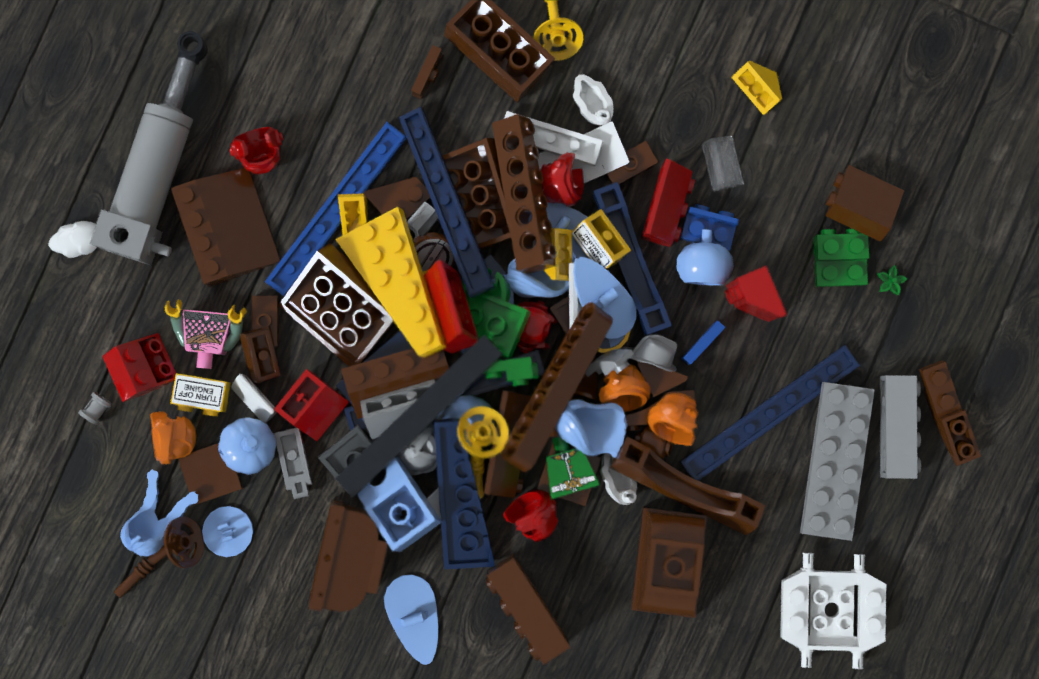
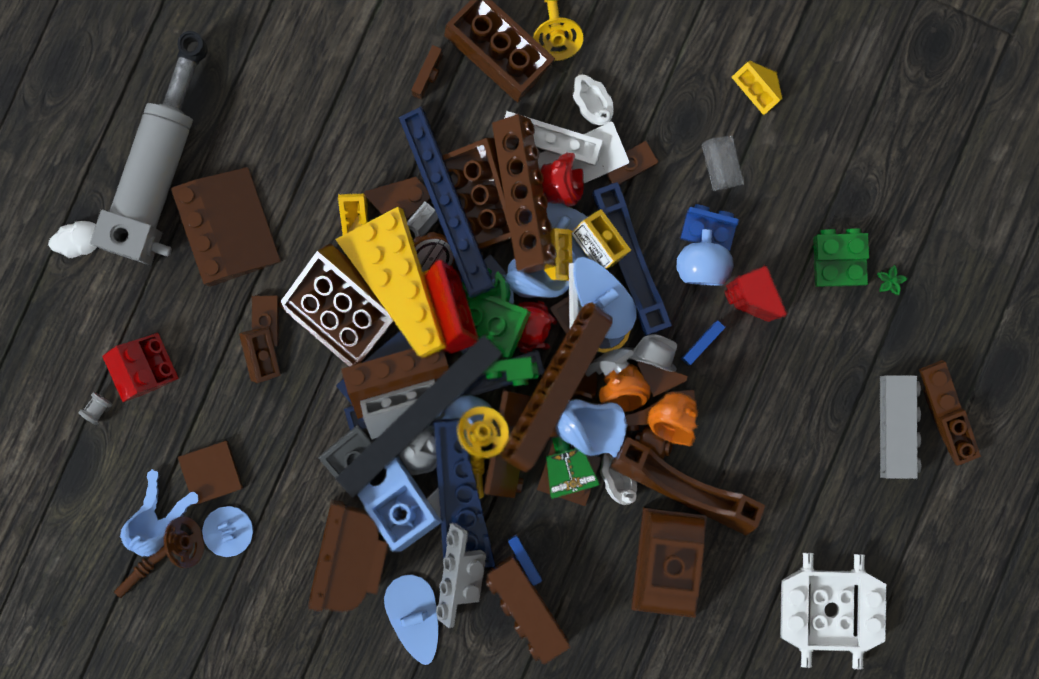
(172, 437): orange helmet -> none
(200, 393): brick -> none
(206, 331): torso -> none
(247, 445): light blue piece -> none
(253, 398): white slope -> none
(258, 149): red helmet -> none
(294, 462): light grey hinge -> none
(311, 405): red slope -> none
(328, 218): blue tile -> none
(461, 575): none -> light grey bracket
(524, 560): none -> blue tile
(536, 514): red helmet -> none
(668, 204): red slope -> none
(769, 413): dark blue tile -> none
(837, 461): light grey plate -> none
(864, 202): reddish brown brick -> none

